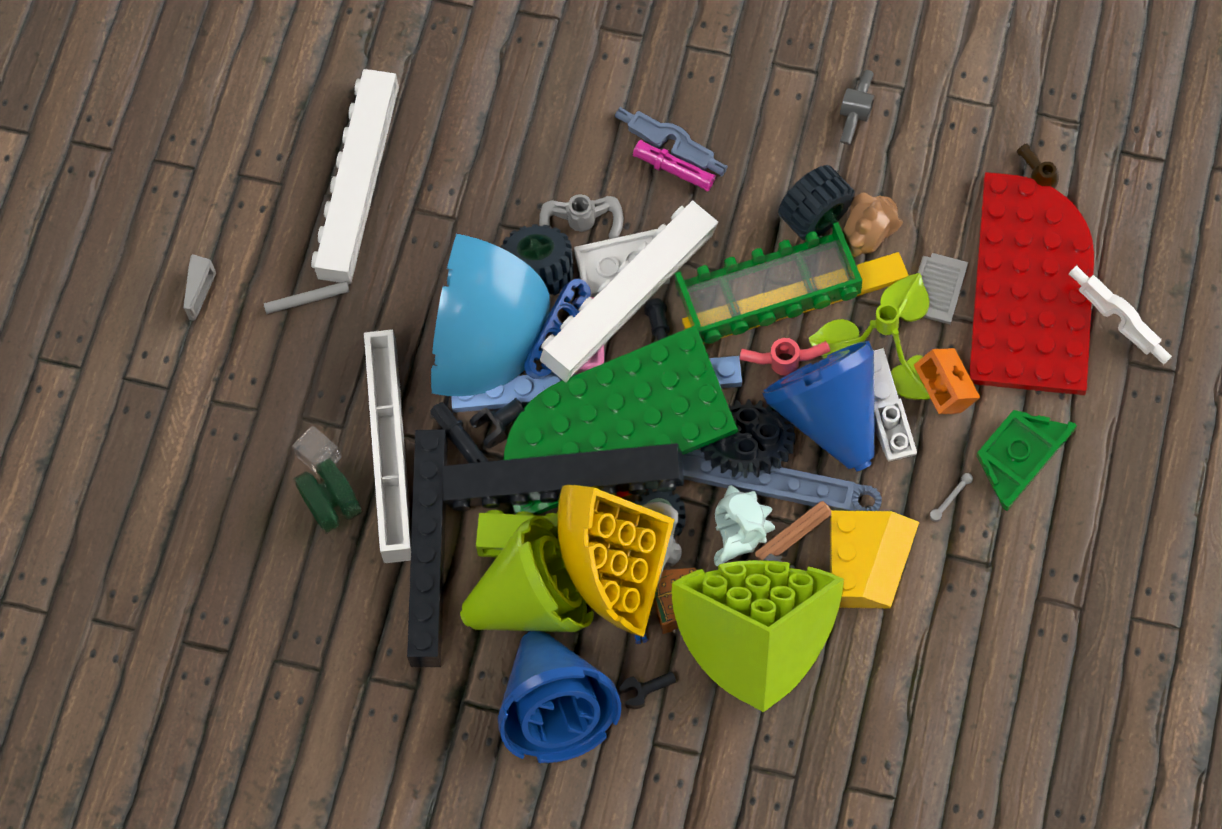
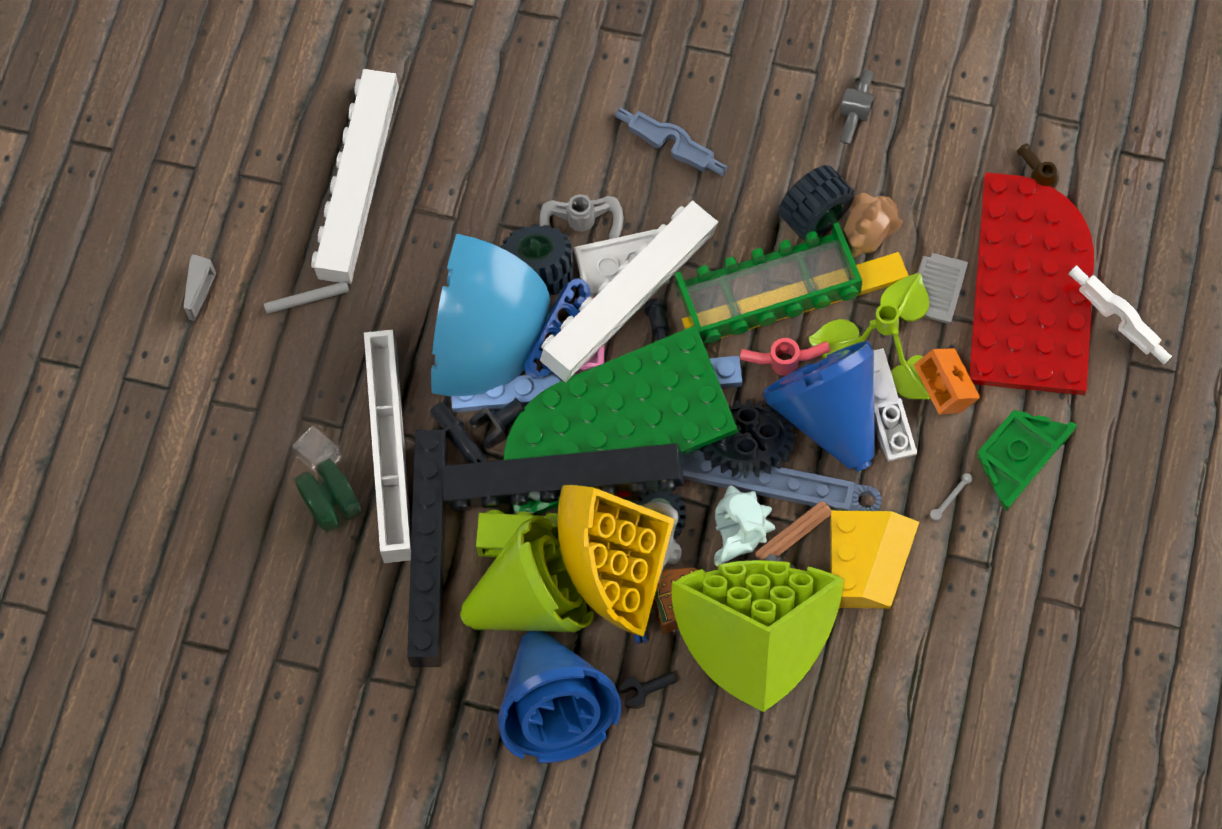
(664, 161): dark pink pin -> none

